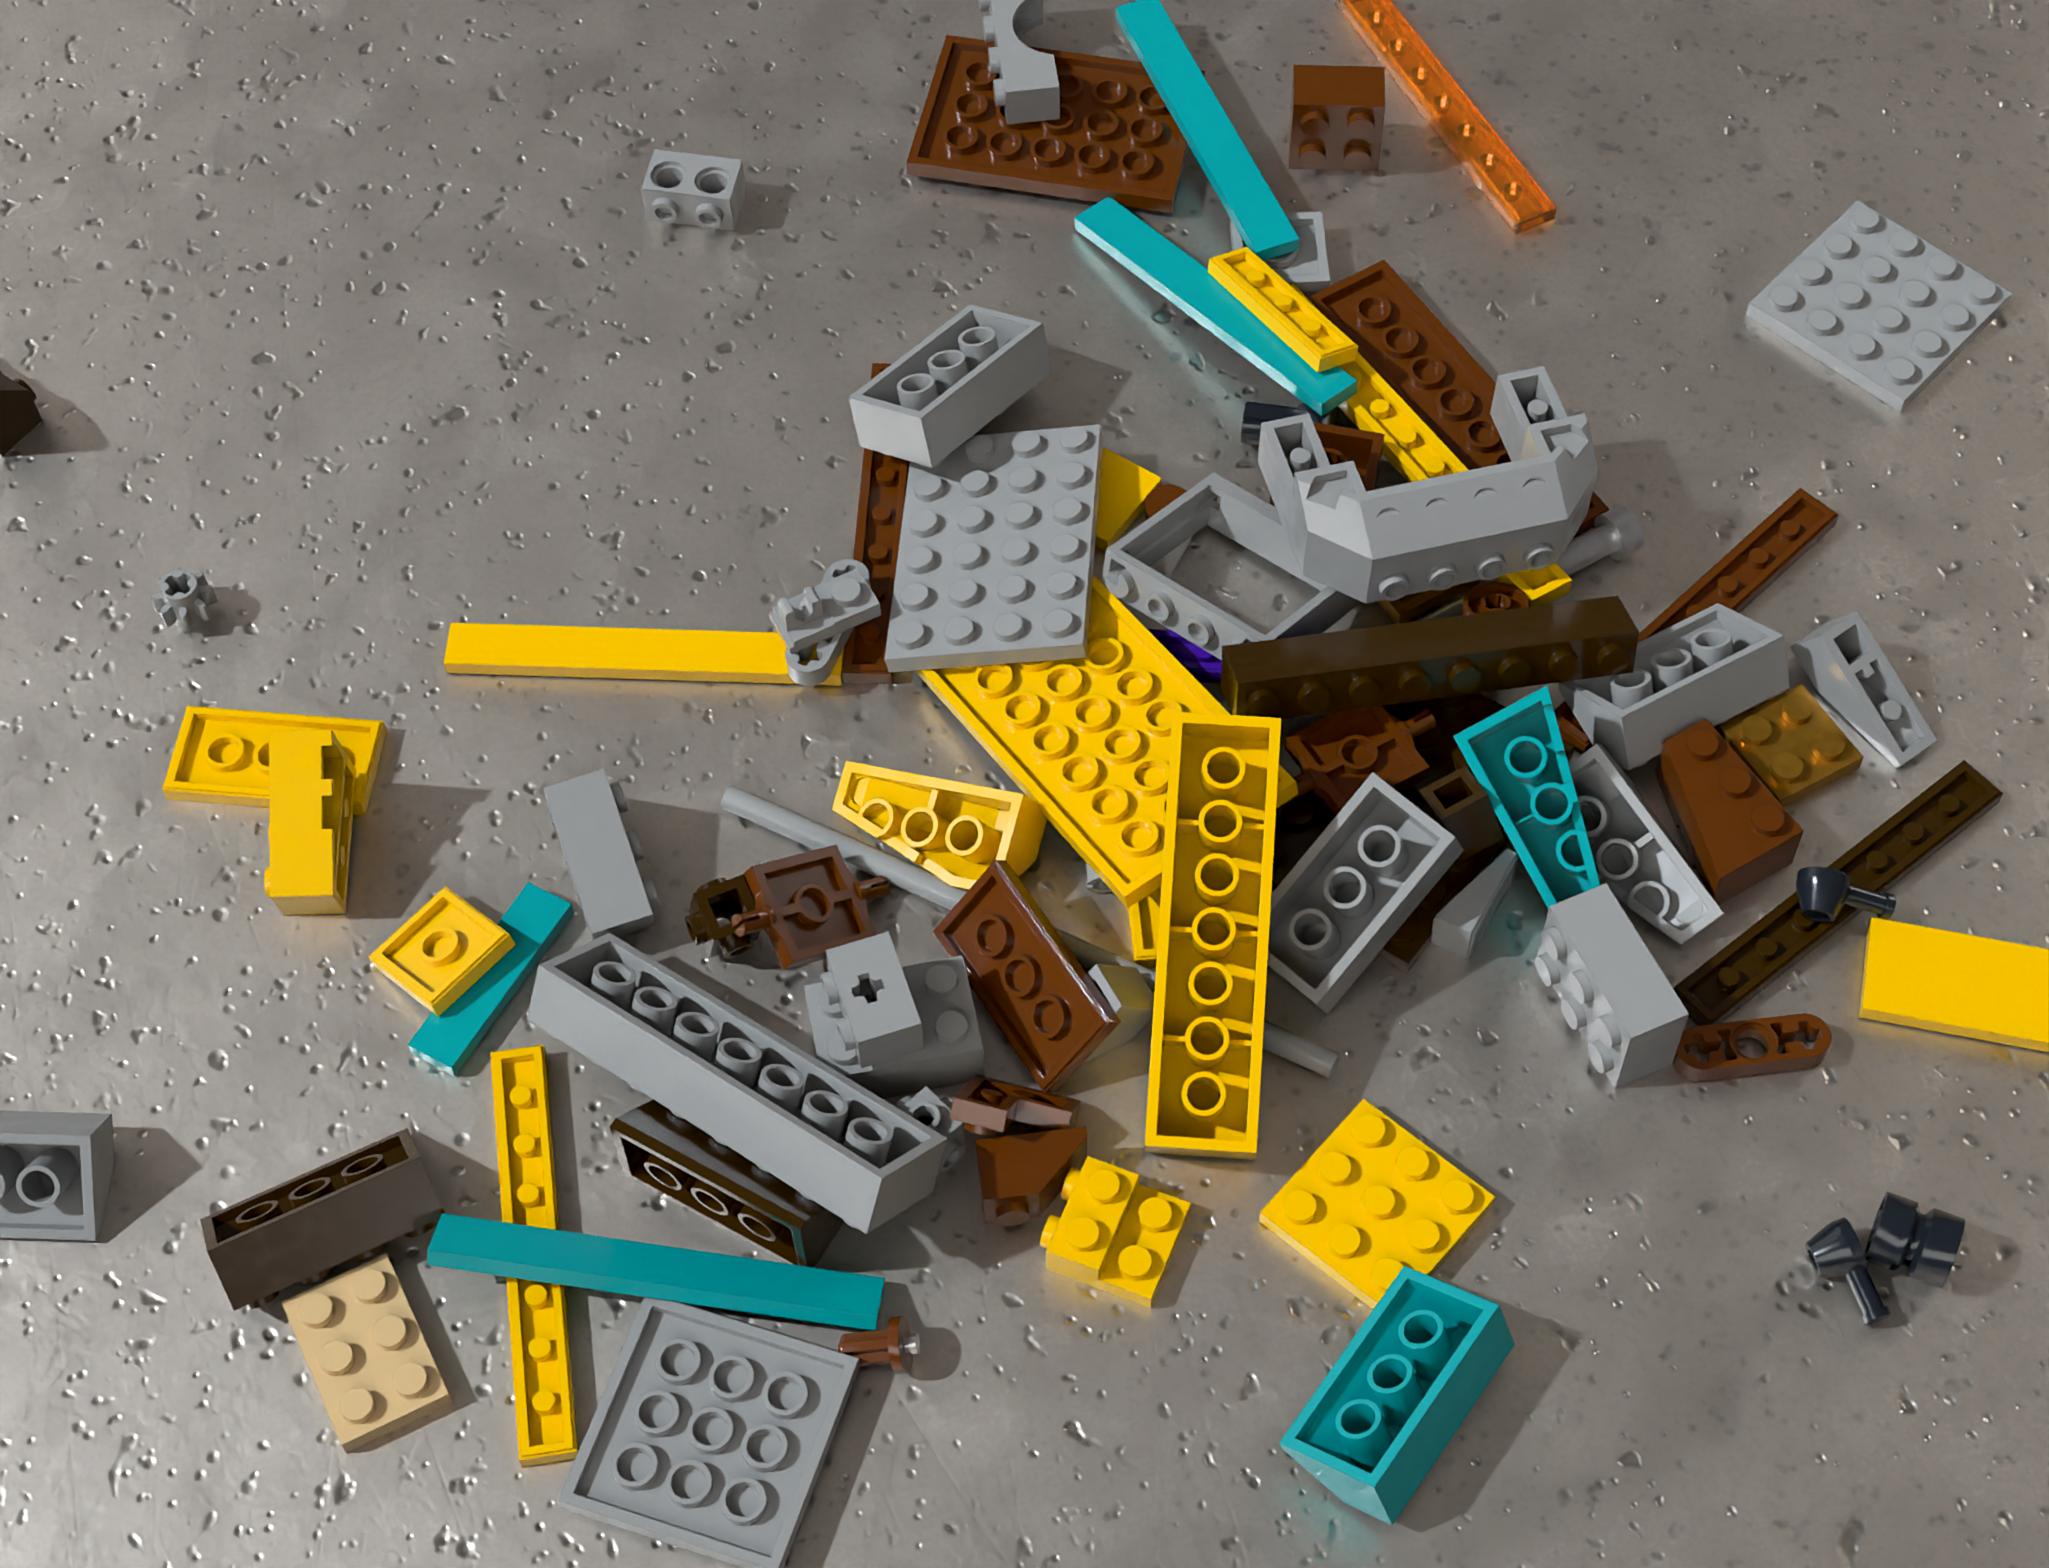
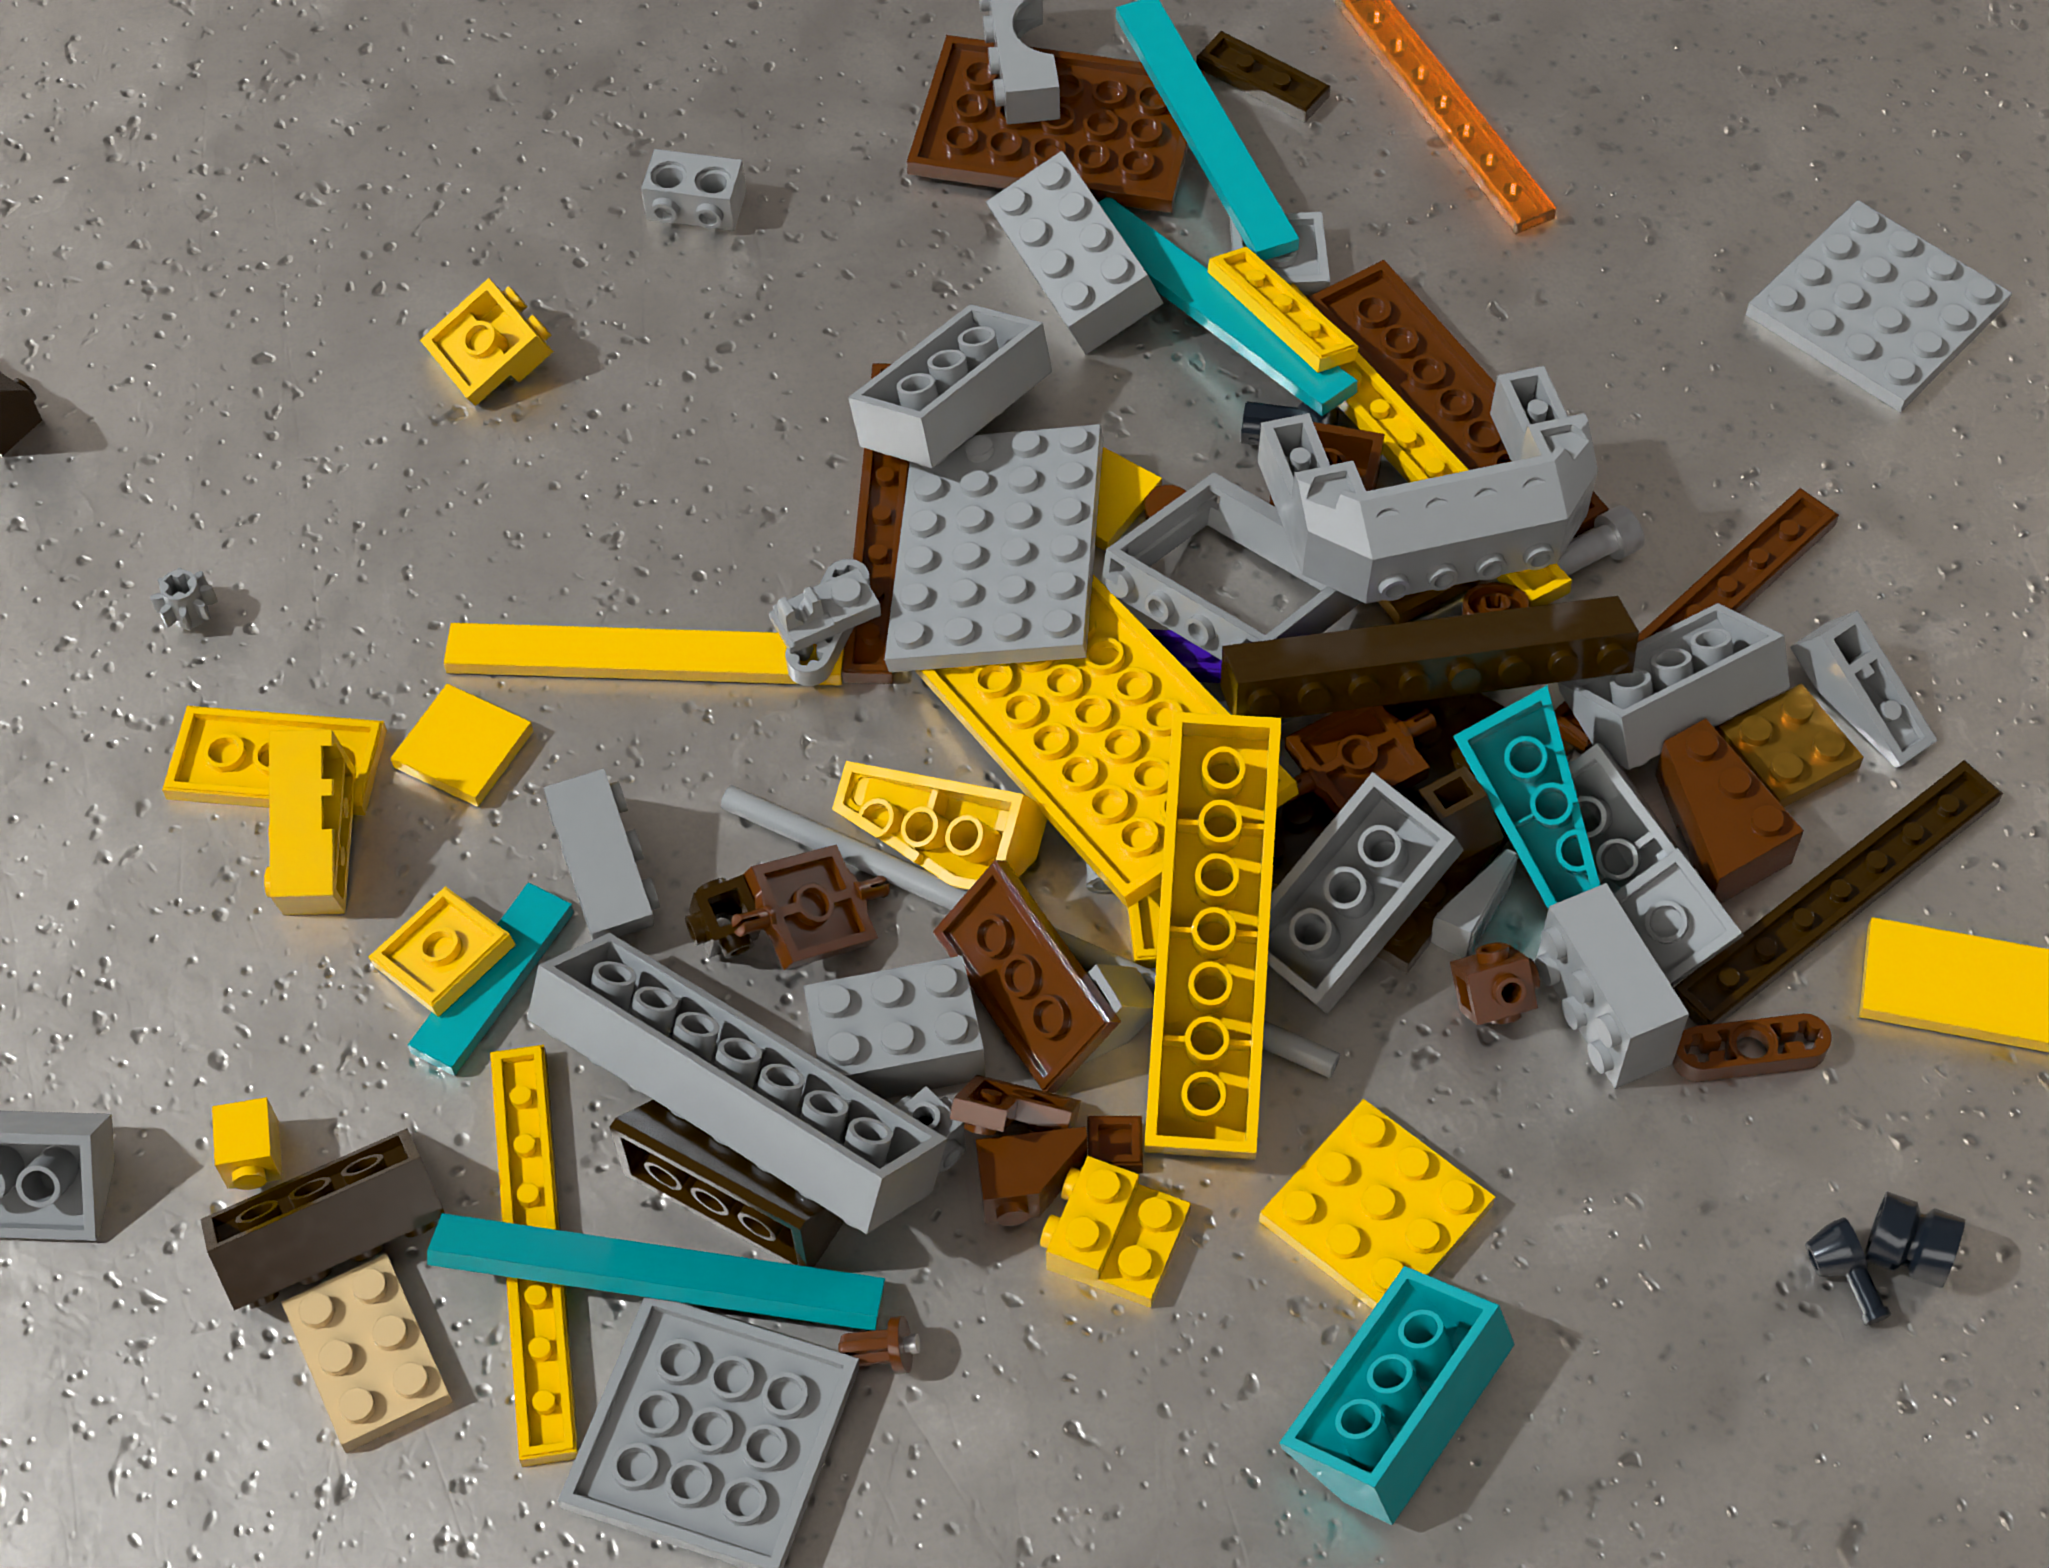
(247, 1143): none -> yellow brick
(462, 745): none -> yellow tile
(488, 341): none -> yellow plate
(887, 1024): light grey brick -> none
(1074, 252): none -> light grey brick
(1116, 1141): none -> reddish brown tile
(1263, 76): none -> dark brown tile
(1336, 117): reddish brown brick -> none
(1495, 984): none -> reddish brown brick
(1677, 916): none -> light grey plate
(1826, 890): black bar -> none

